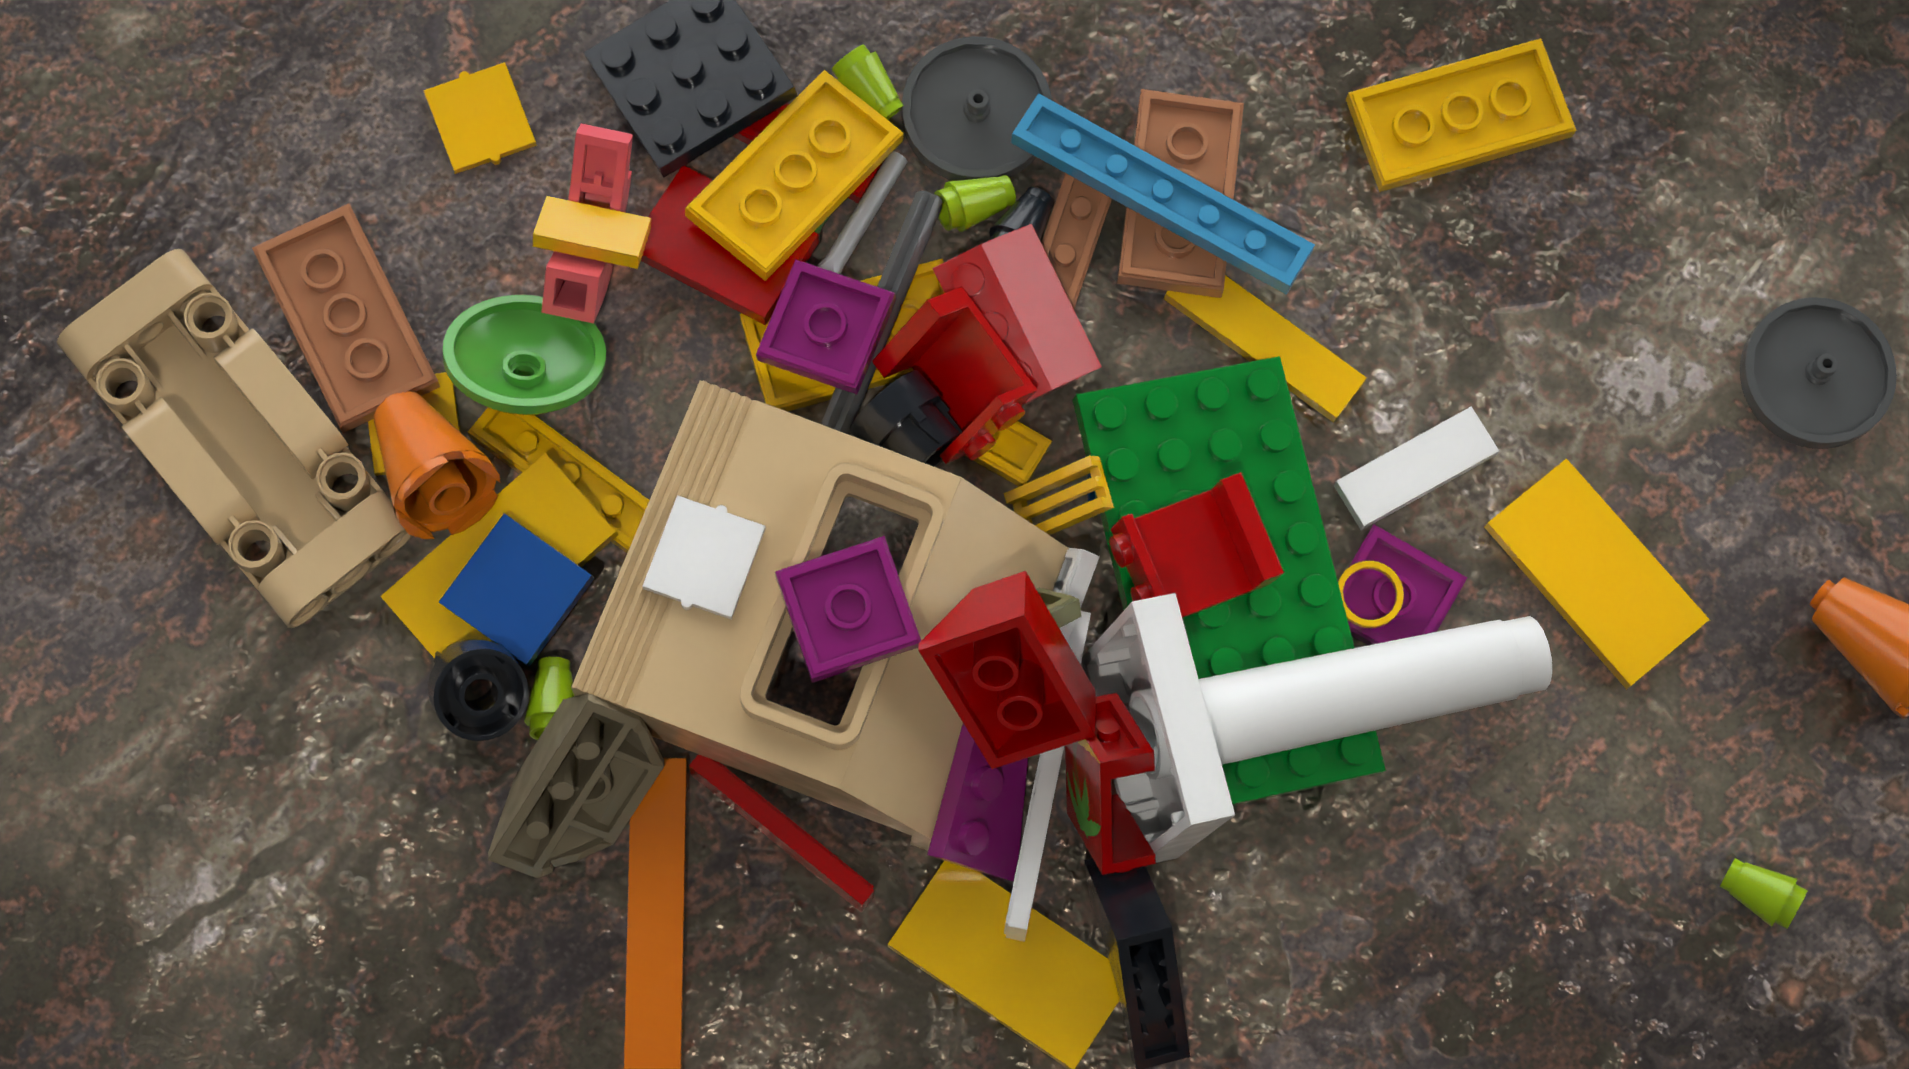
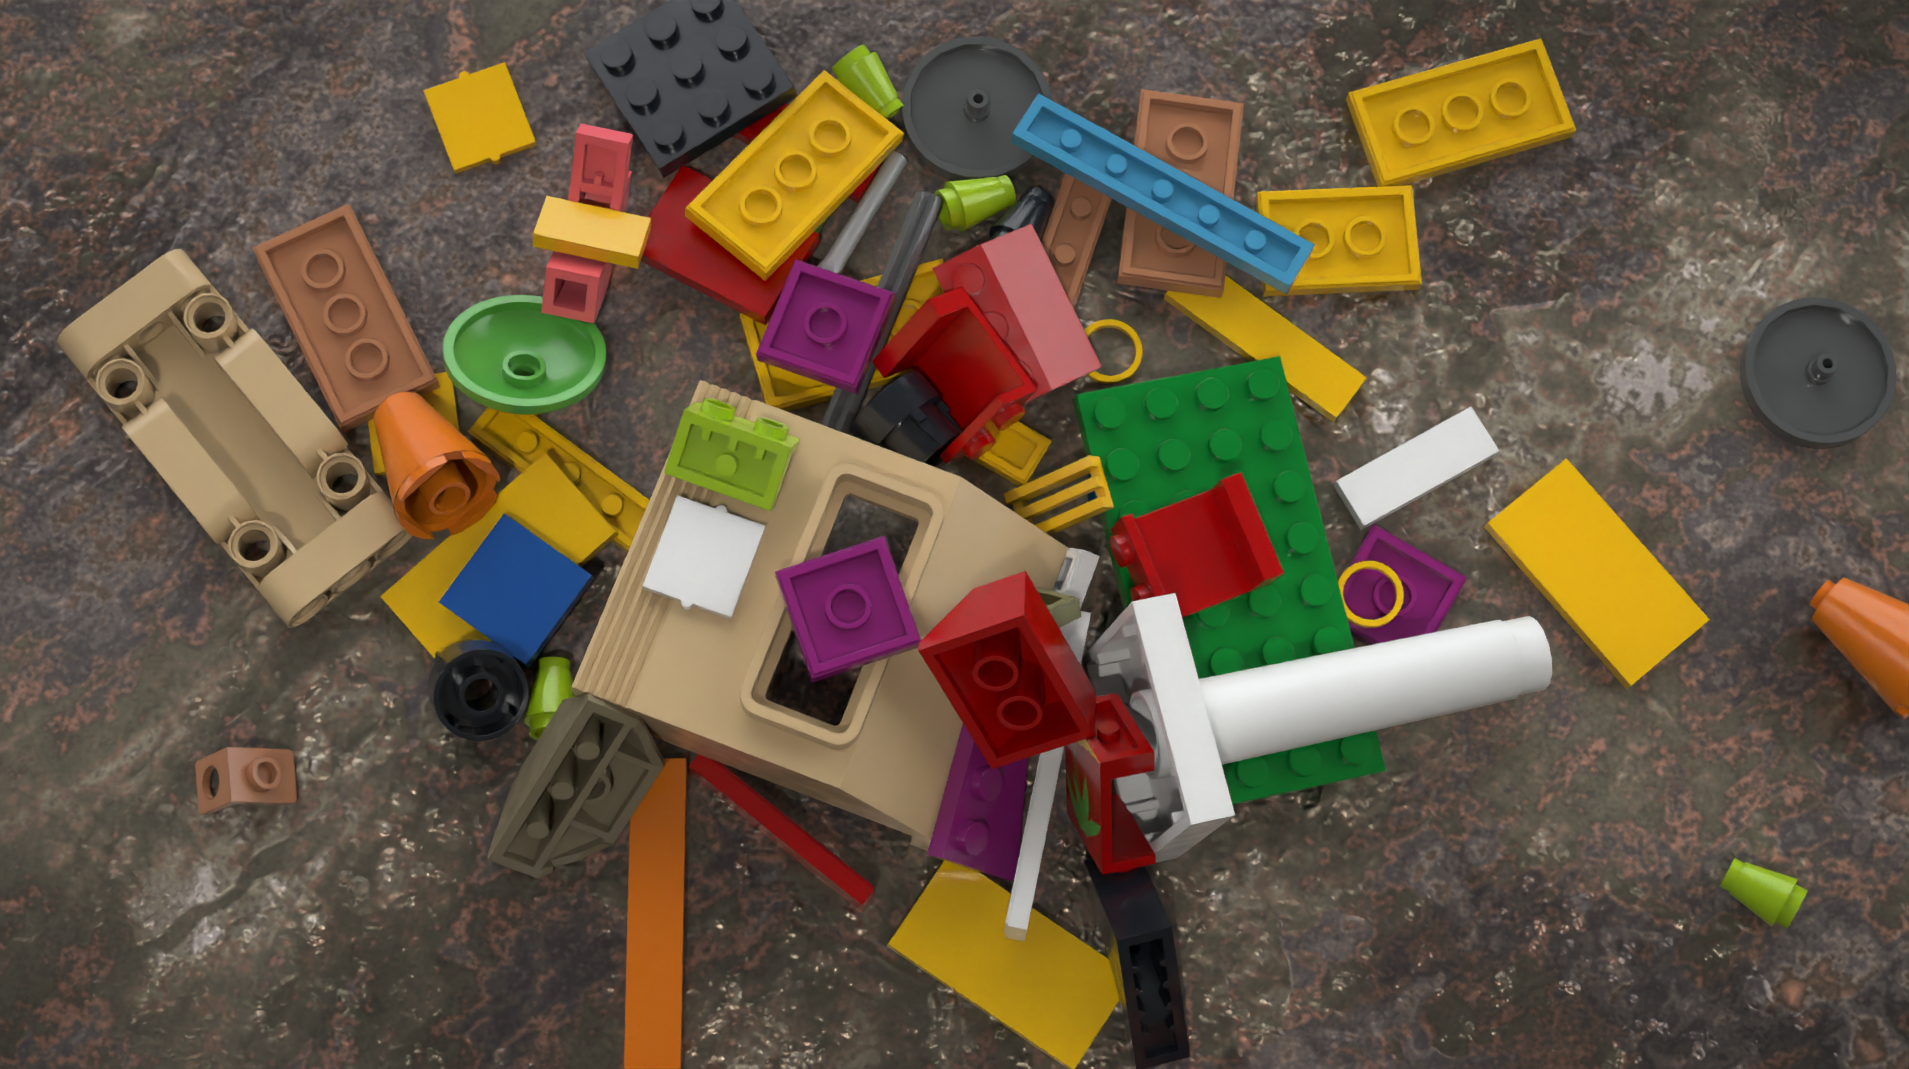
(246, 778): none -> nougat bracket
(731, 453): none -> lime bracket
(1130, 332): none -> yellow piece
(1359, 234): none -> yellow tile

